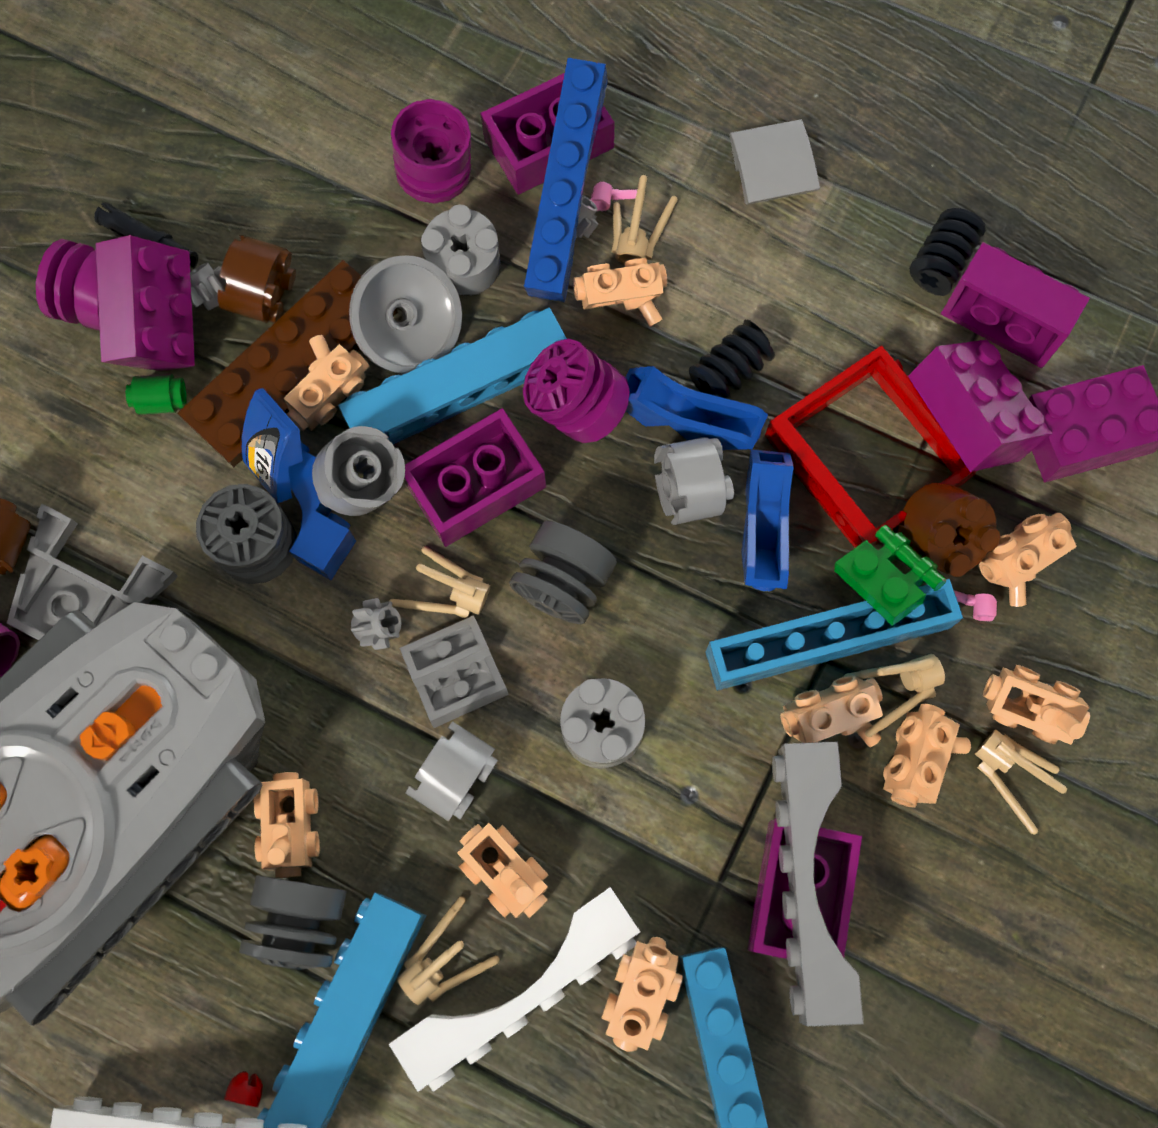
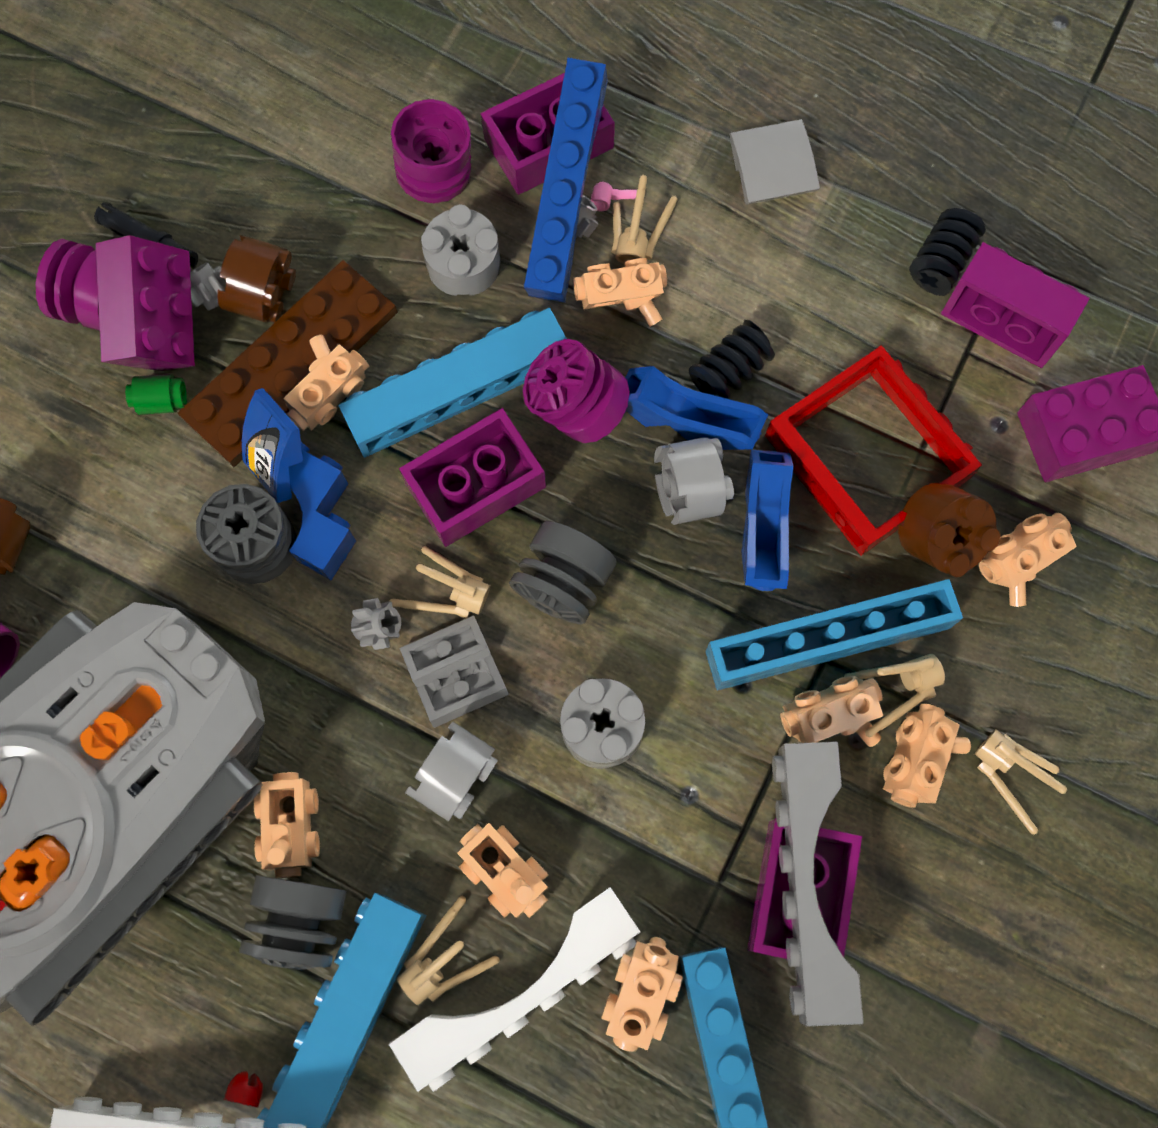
(55, 588): light grey wing -> none
(374, 458): light grey brick -> none
(428, 308): light grey dish -> none
(883, 584): green plate -> none
(979, 404): magenta brick -> none
(983, 605): bright pink hand -> none
(1047, 710): light nougat brick -> none

